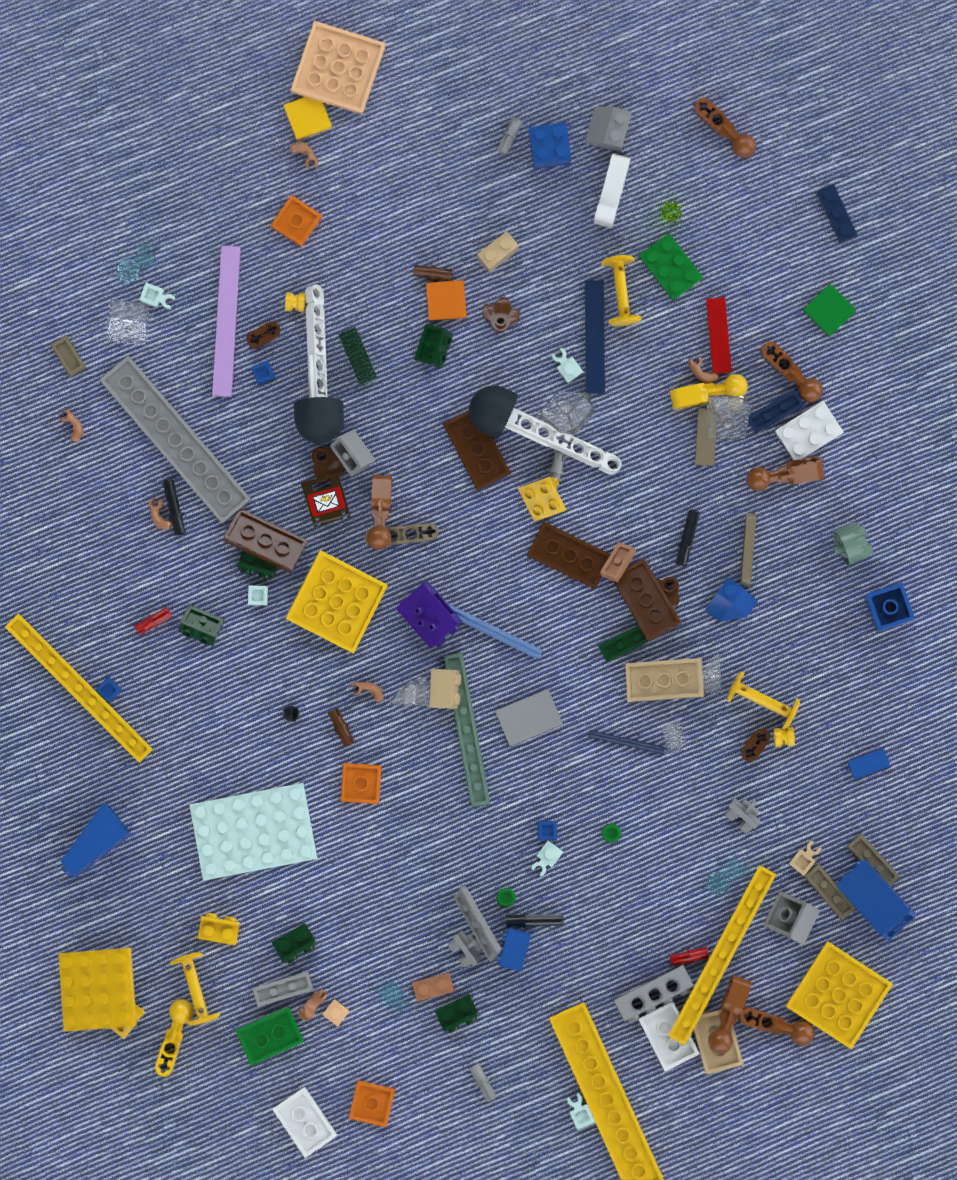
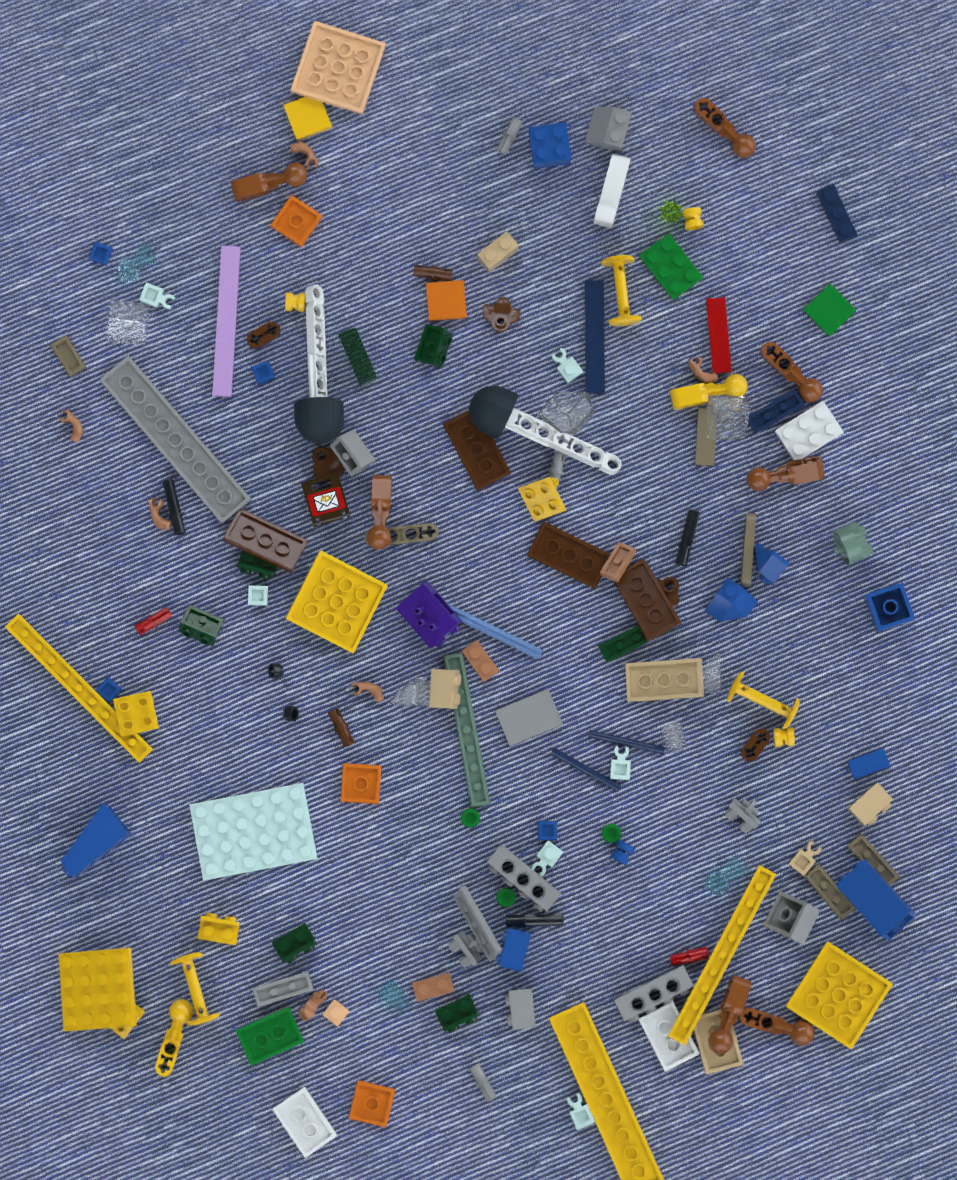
(100, 253): none -> blue tile
(136, 713): none -> yellow hinge
(261, 183): none -> dark orange beam
(275, 671): none -> black hinge
(470, 817): none -> green tile
(480, 661): none -> nougat plate
(503, 855): none -> light grey brick
(521, 1009): none -> light grey brick
(585, 769): none -> dark blue bar
(620, 768): none -> light aqua plate
(620, 856): none -> blue wheel
(693, 218): none -> yellow wheel
(769, 564): none -> blue slope
(870, 804): none -> tan brick

